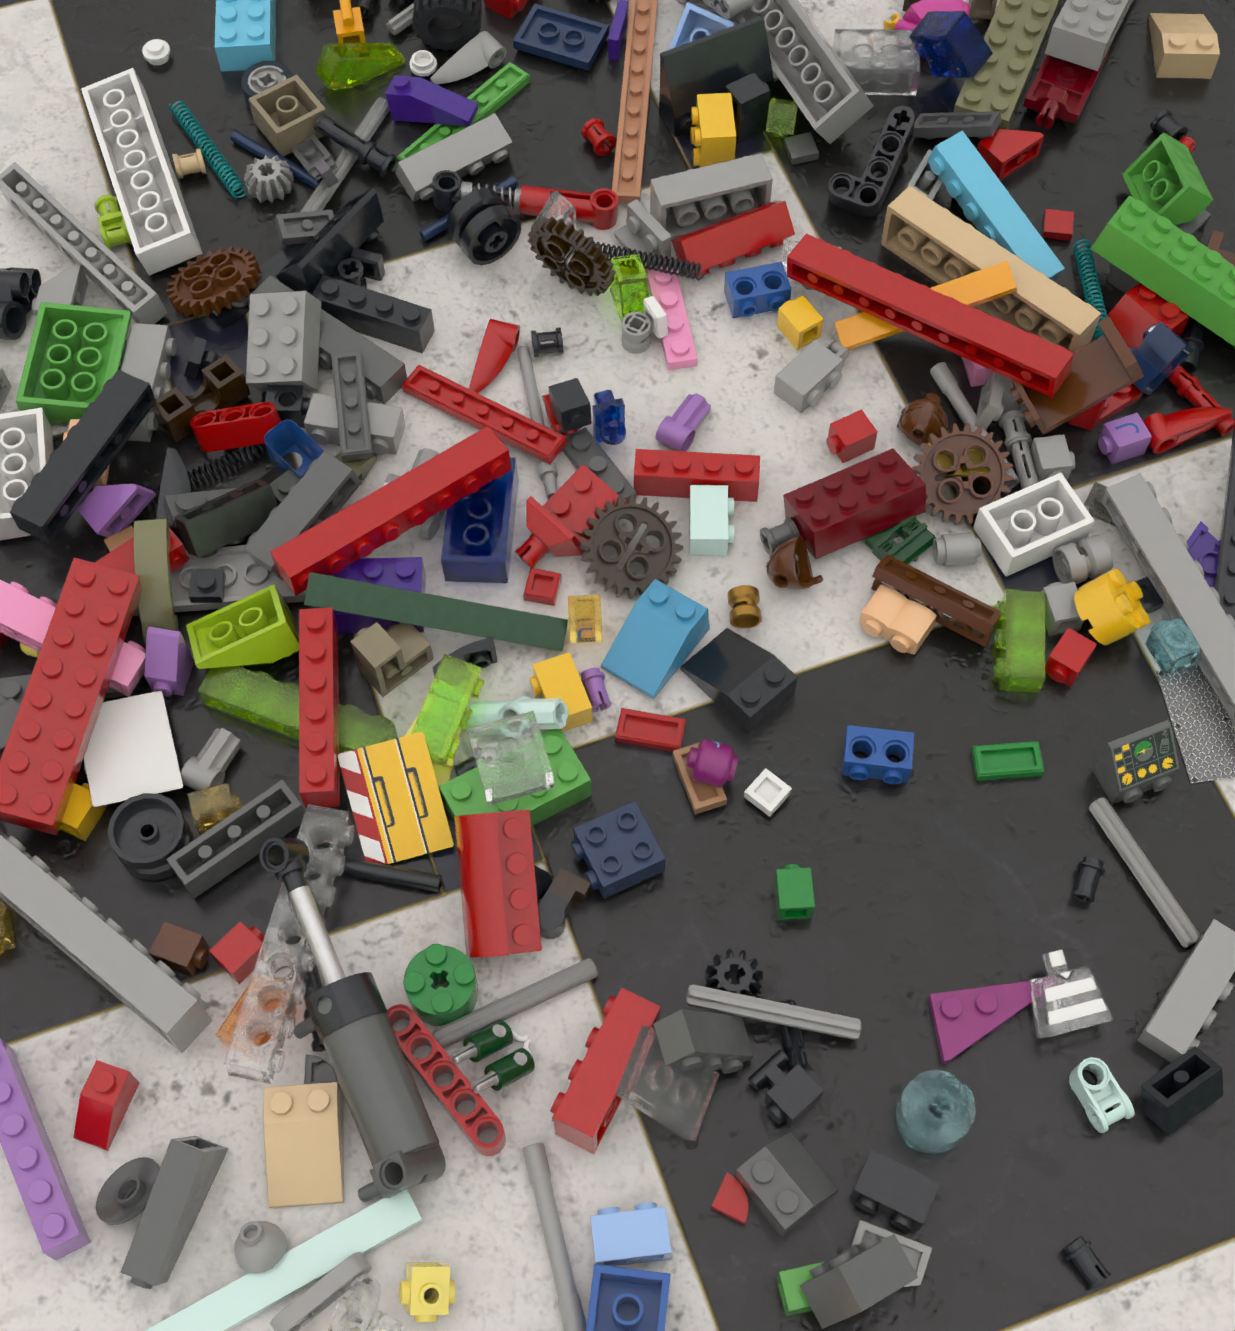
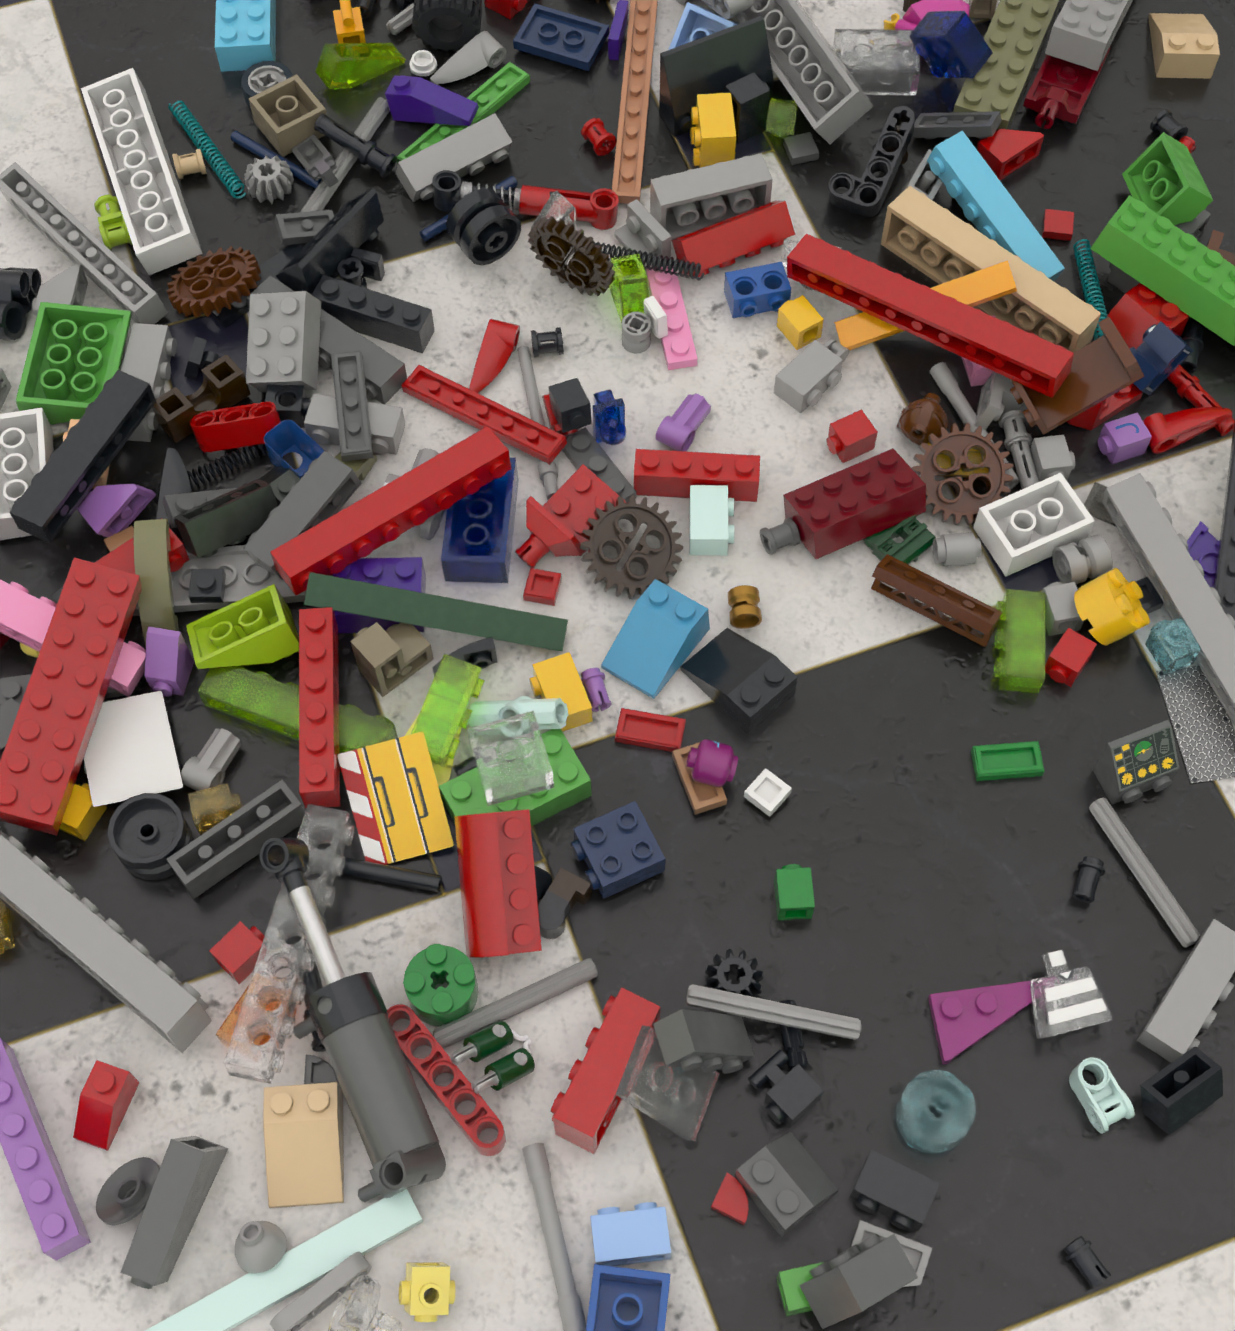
(156, 51): white plate -> none
(180, 949): reddish brown brick -> none
(585, 618): clear yellow brick -> none
(786, 570): reddish brown helmet -> none
(877, 746): blue brick -> none
(897, 620): light nougat brick -> none

